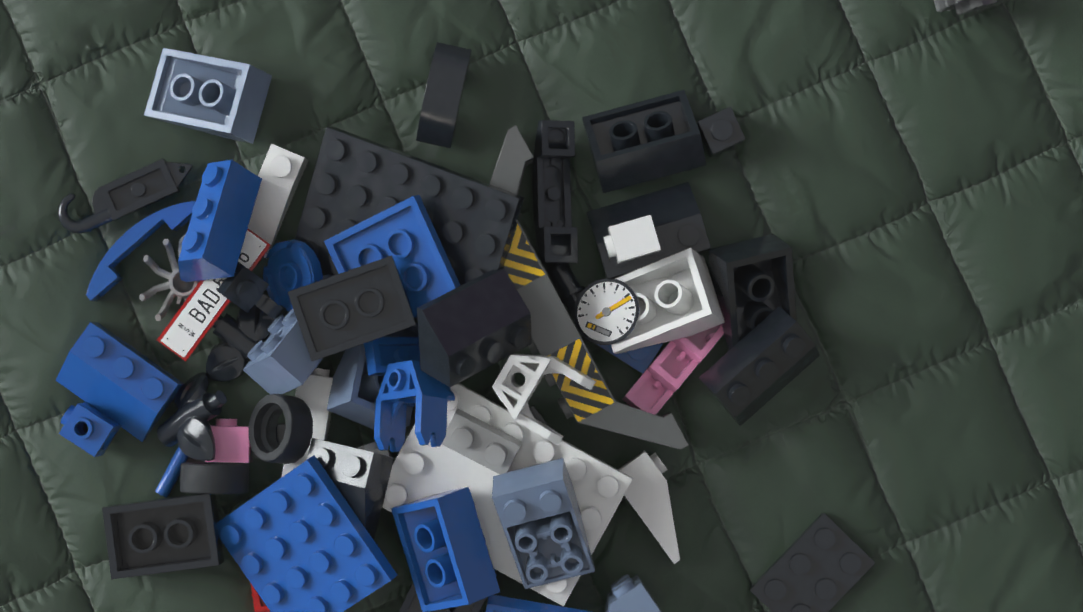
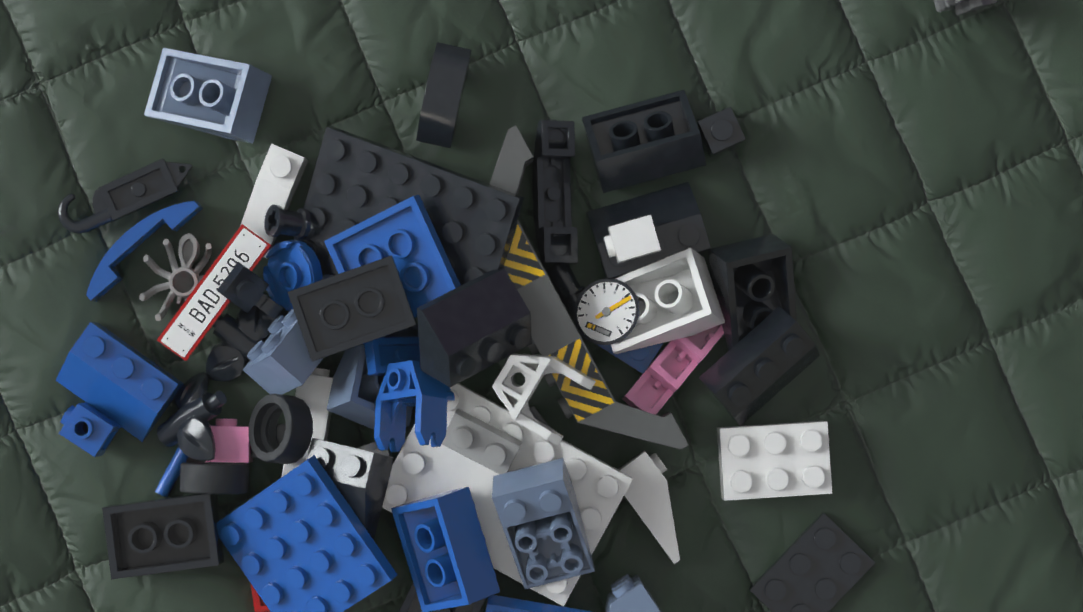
(218, 222): blue slope -> none
(287, 222): none -> black bush
(774, 460): none -> white brick

